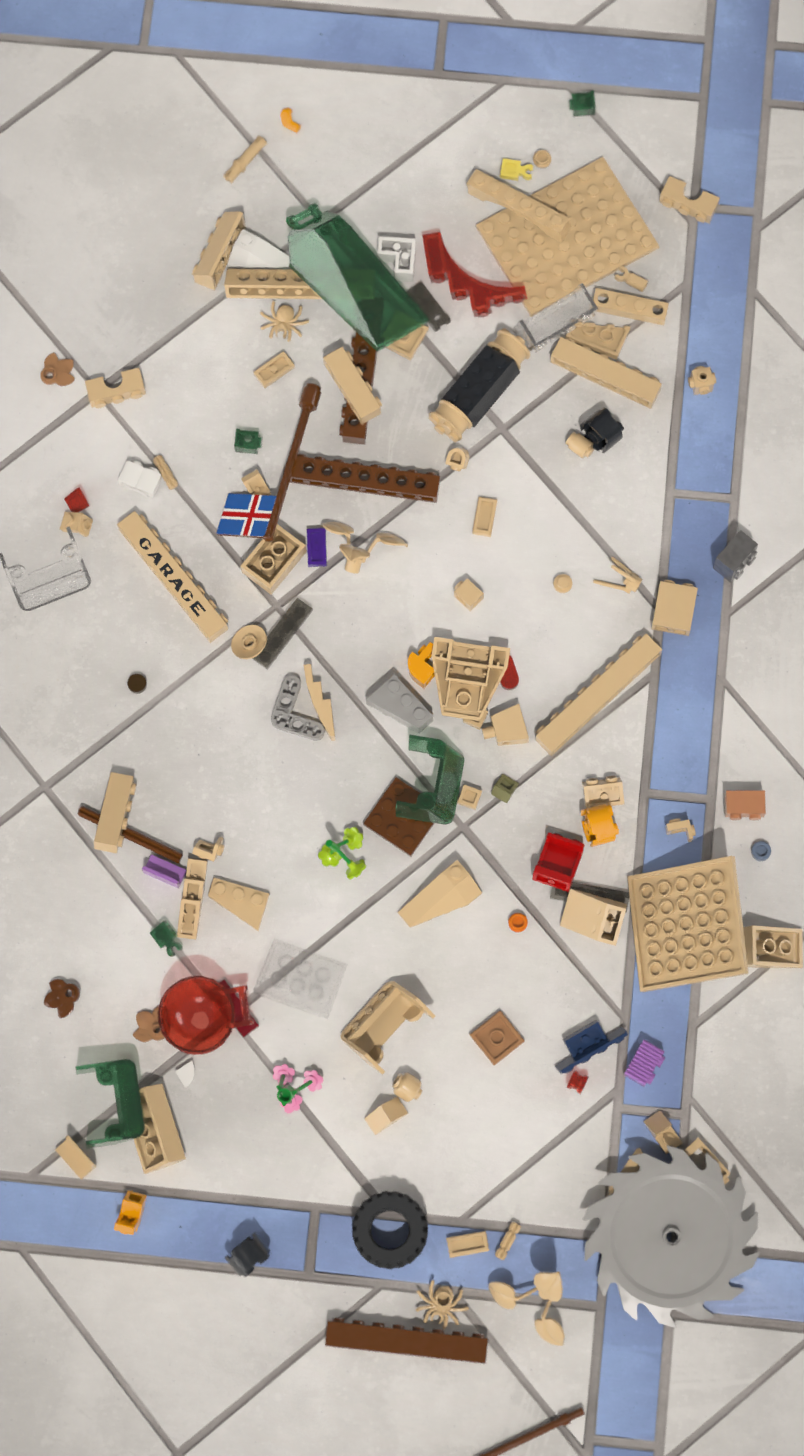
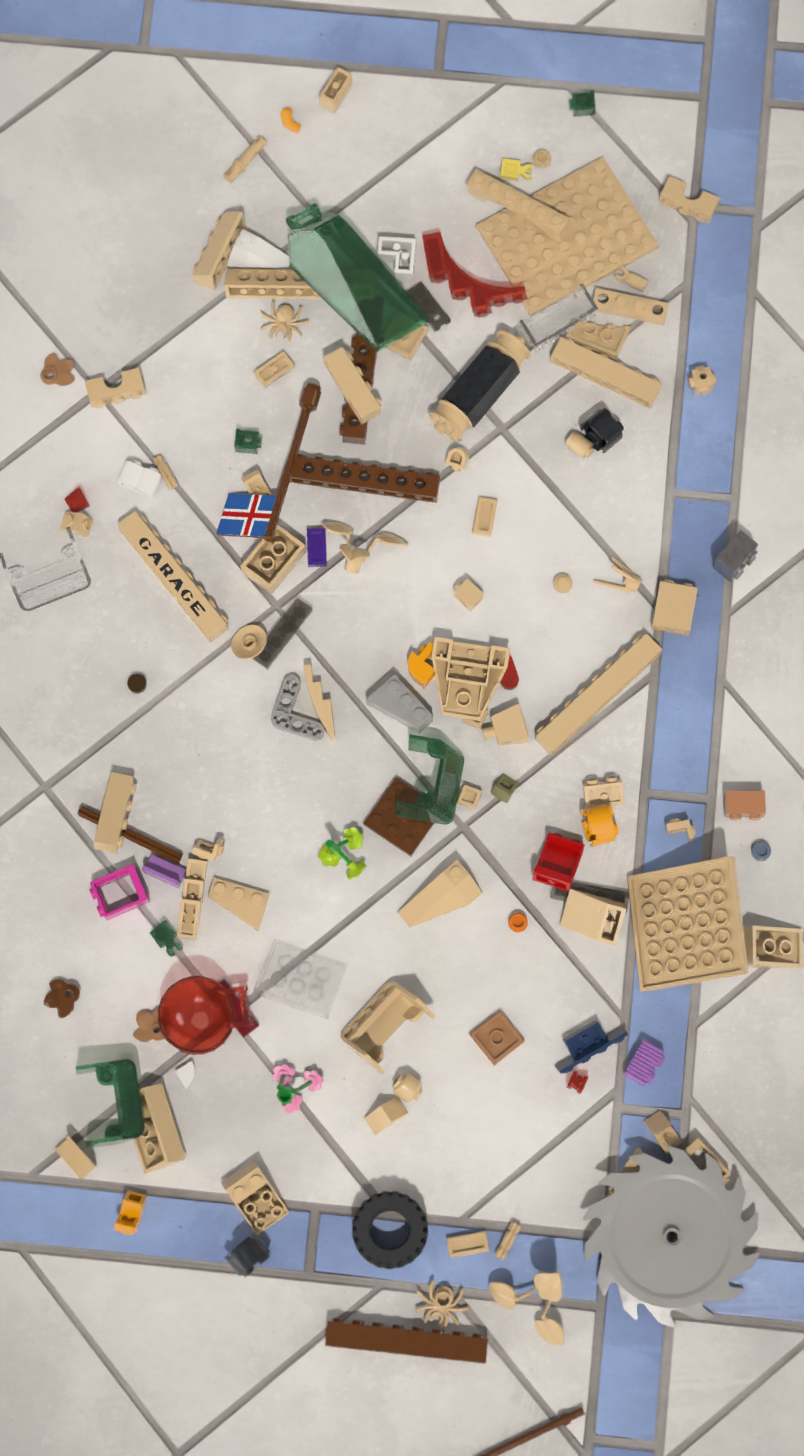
(95, 893): none -> dark pink window
(255, 1197): none -> tan slope
(336, 89): none -> tan brick

